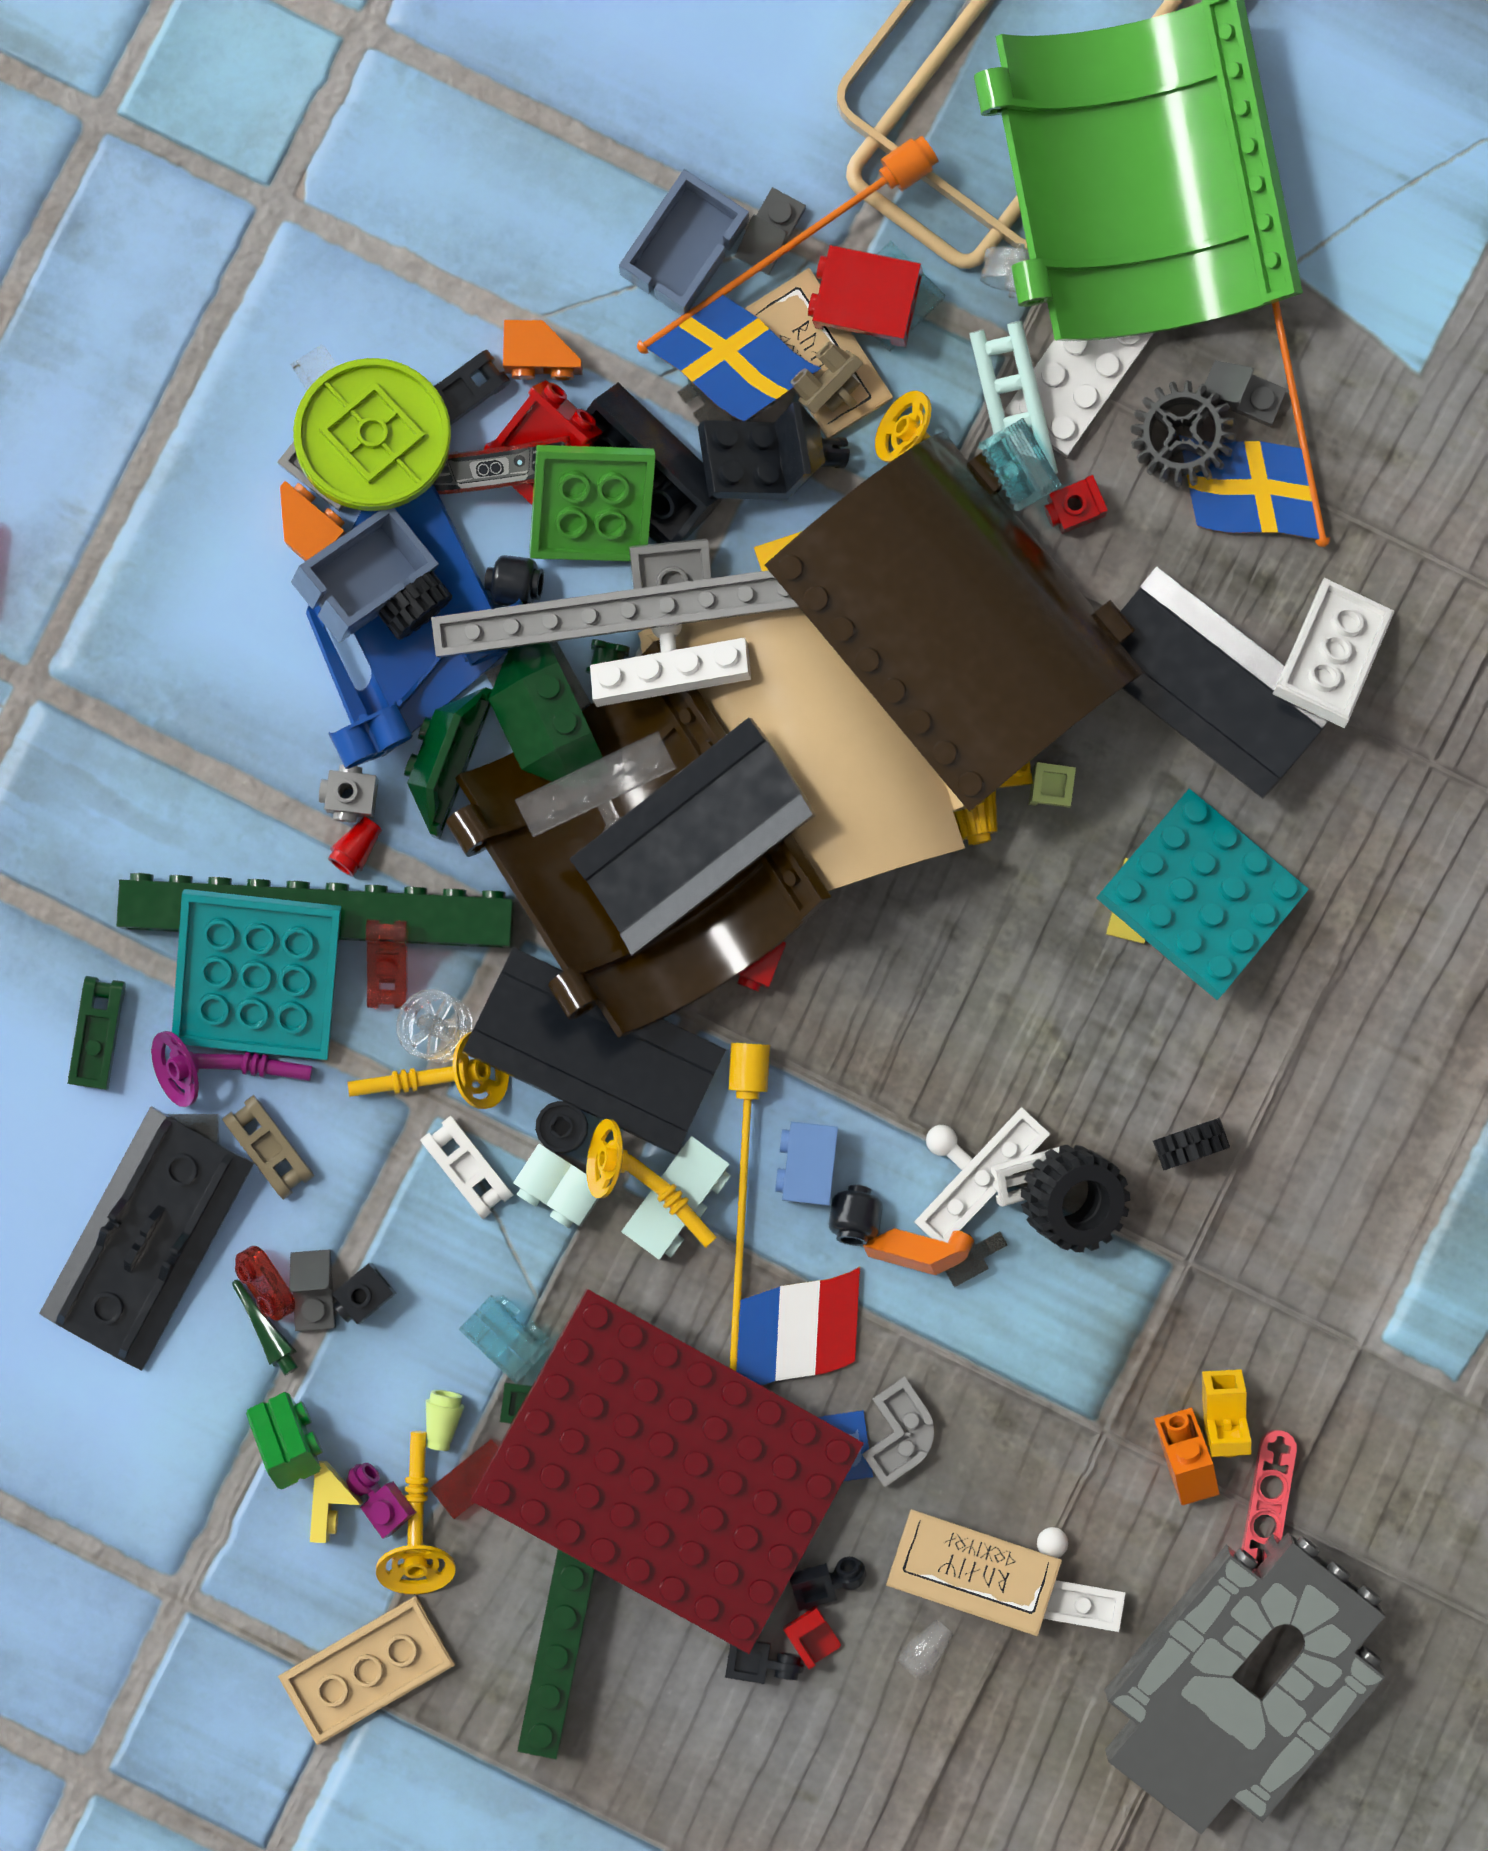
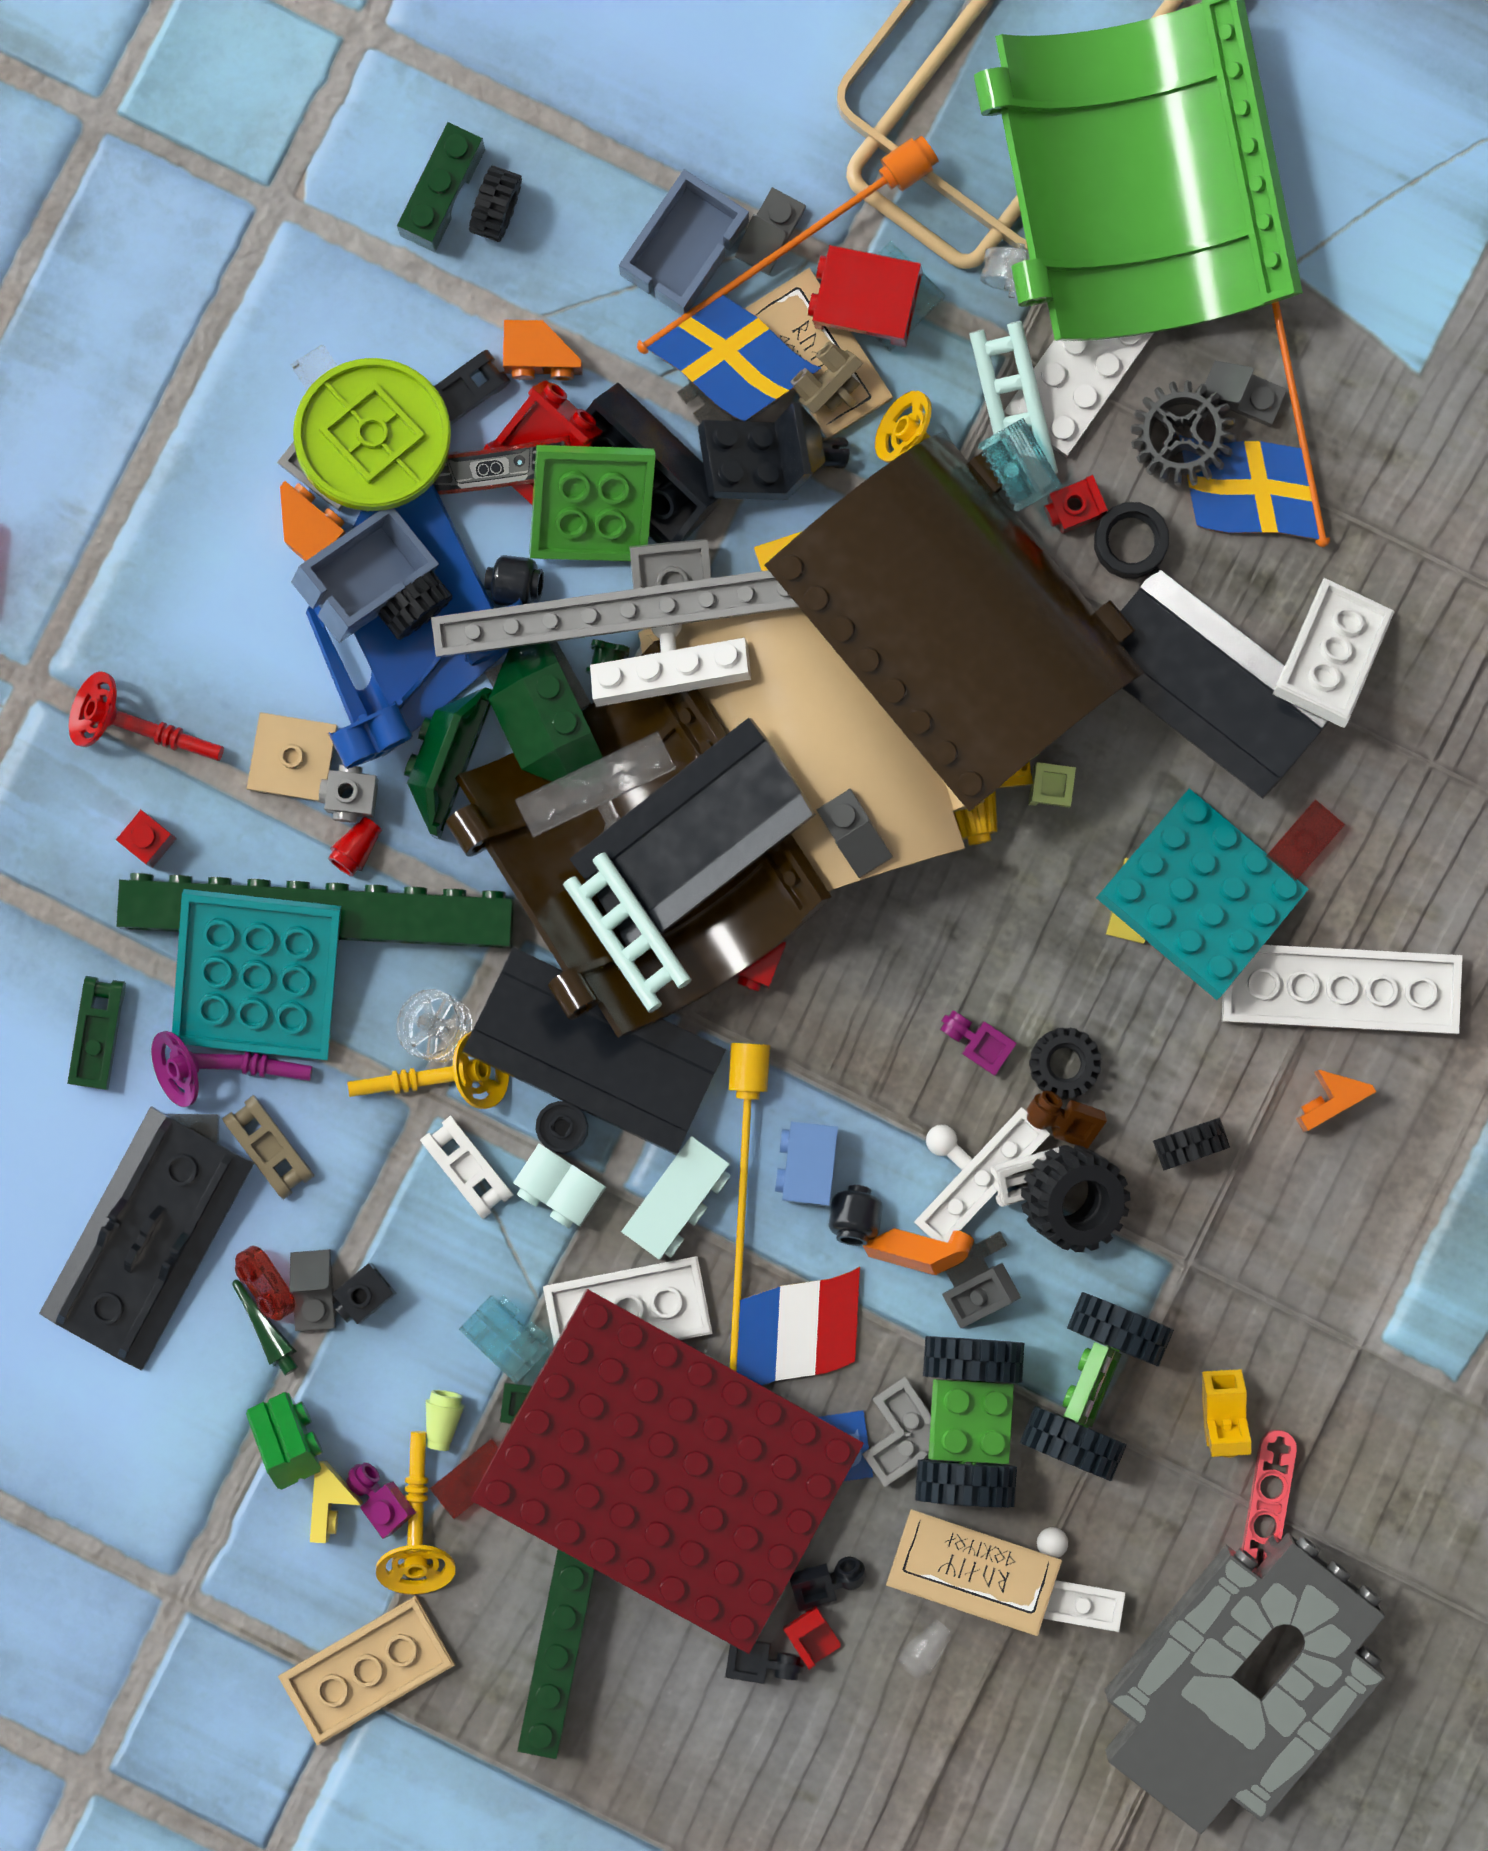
(106, 714): none -> red dish
(146, 838): none -> red brick
(290, 756): none -> tan plate
(387, 963): clear red plate -> none
(437, 189): none -> dark green arch
(495, 203): none -> black tyre
(604, 926): none -> light aqua bar
(611, 1160): yellow dish -> none
(662, 1294): none -> white tile
(854, 833): none -> dark grey slope
(970, 1422): none -> plate
(981, 1295): none -> dark grey slope
(986, 1046): none -> magenta plate
(1073, 1124): none -> reddish brown plate
(1078, 1042): none -> black tyre
(1120, 1332): none -> black plate
(1152, 519): none -> black tyre
(1187, 1456): orange slope -> none
(1305, 840): none -> clear red plate
(1342, 1094): none -> orange slope
(1347, 990): none -> white plate

